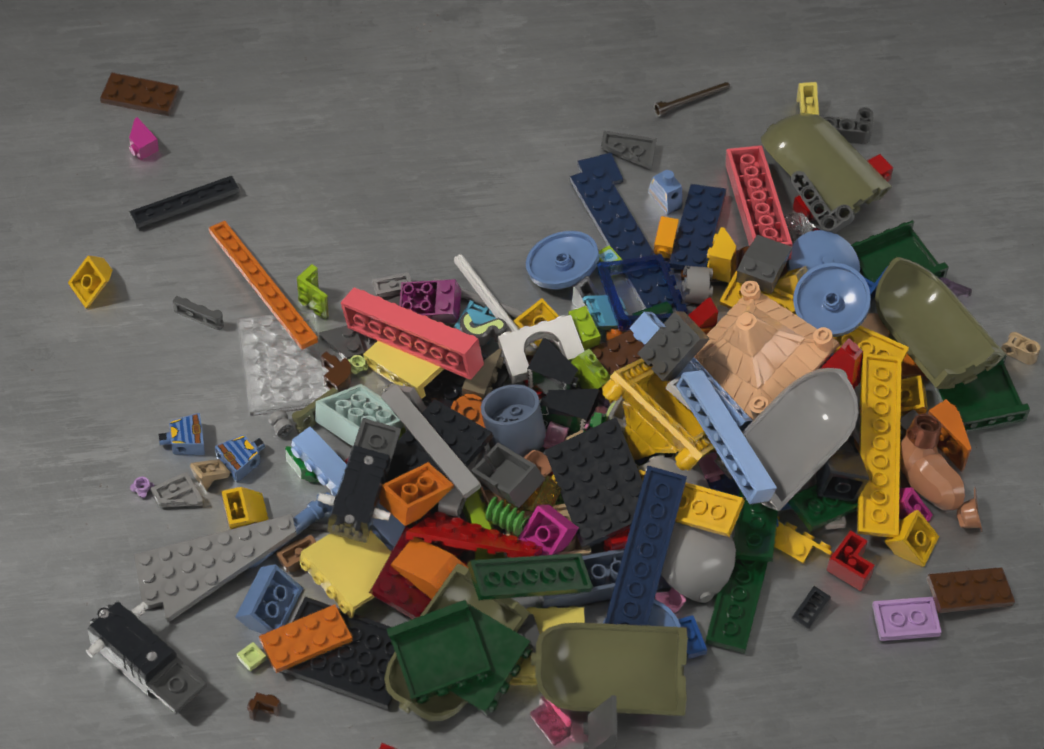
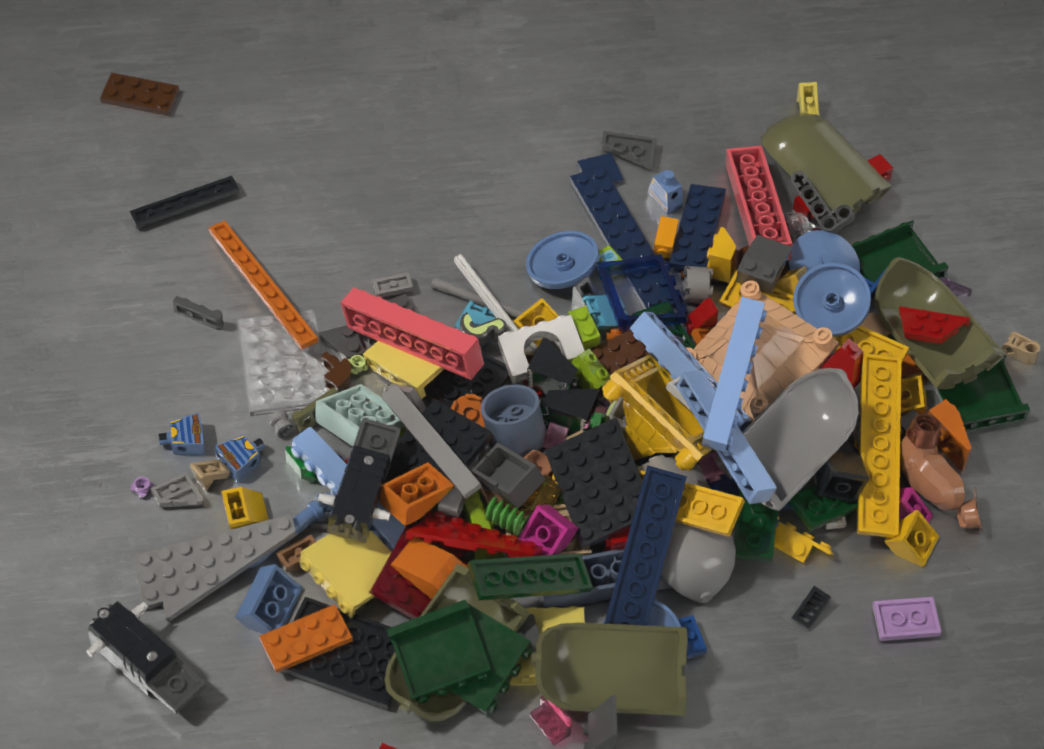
(90, 279): yellow slope -> none
(142, 141): dark pink slope -> none
(251, 656): yellowish green plate -> none
(265, 703): reddish brown bracket -> none
(310, 294): lime bracket -> none
(434, 299): magenta slope -> none
(482, 381): dark tan slope -> none
(662, 108): dark brown piece -> none
(671, 599): bright pink bracket -> none
(673, 346): dark grey piece -> none
(733, 374): none -> light blue brick
(737, 606): dark green plate -> none
(848, 562): red brick -> none
(854, 130): dark grey beam -> none
(930, 325): none -> red wing
(970, 590): reddish brown plate -> none

